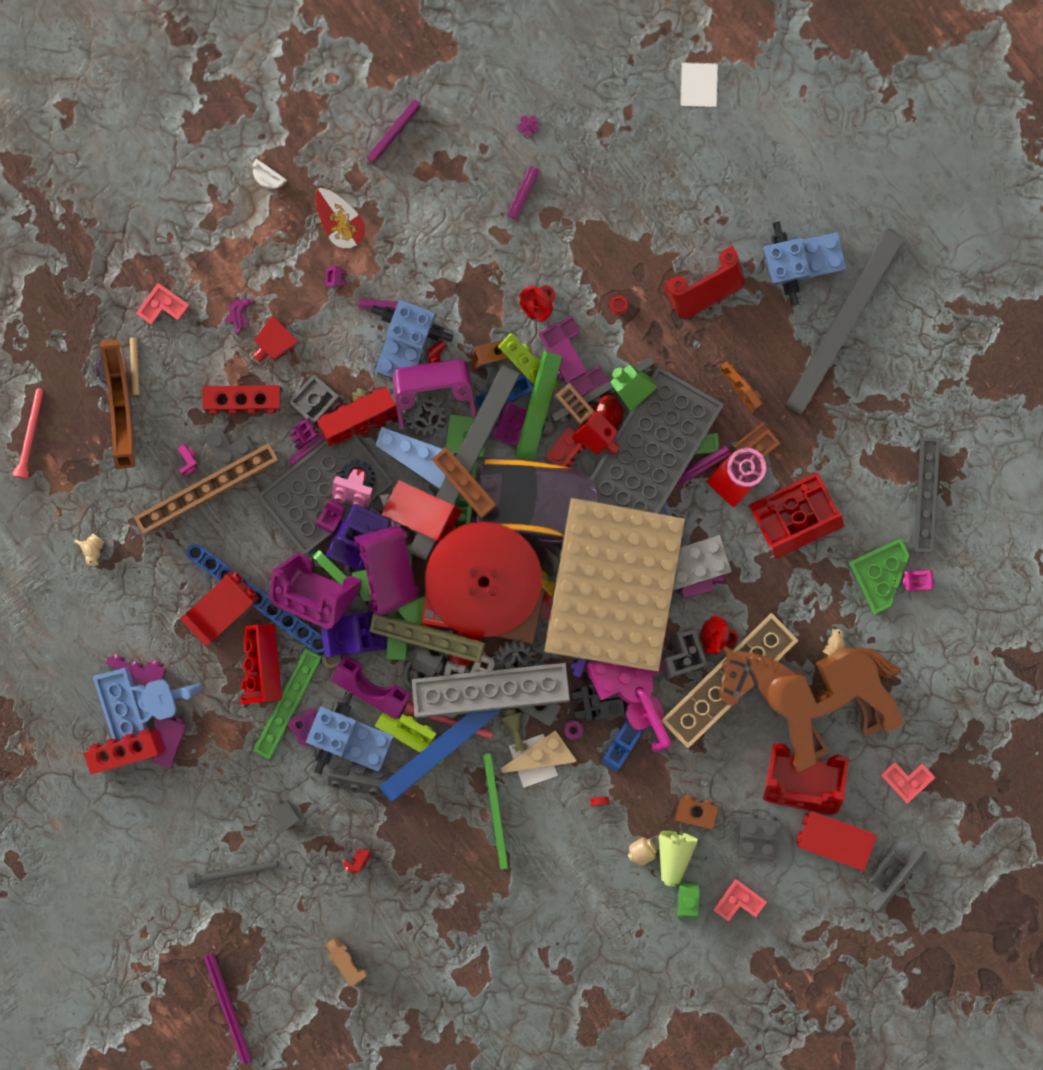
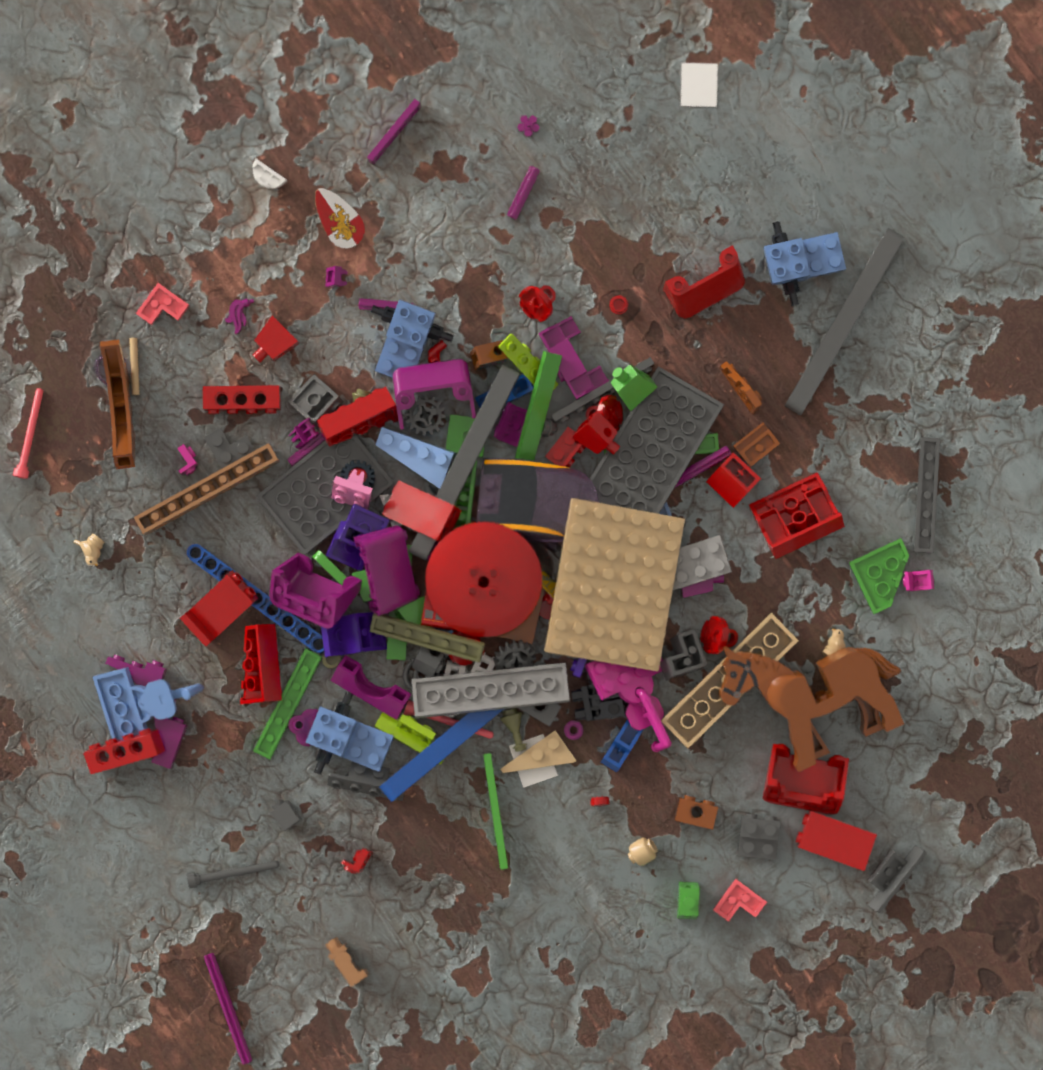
(330, 517): magenta bracket -> none
(464, 482): dark orange plate -> none
(586, 414): medium nougat slope -> none
(675, 855): yellowish green cone -> none
(746, 467): bright pink cylinder -> none
(907, 786): coral plate -> none

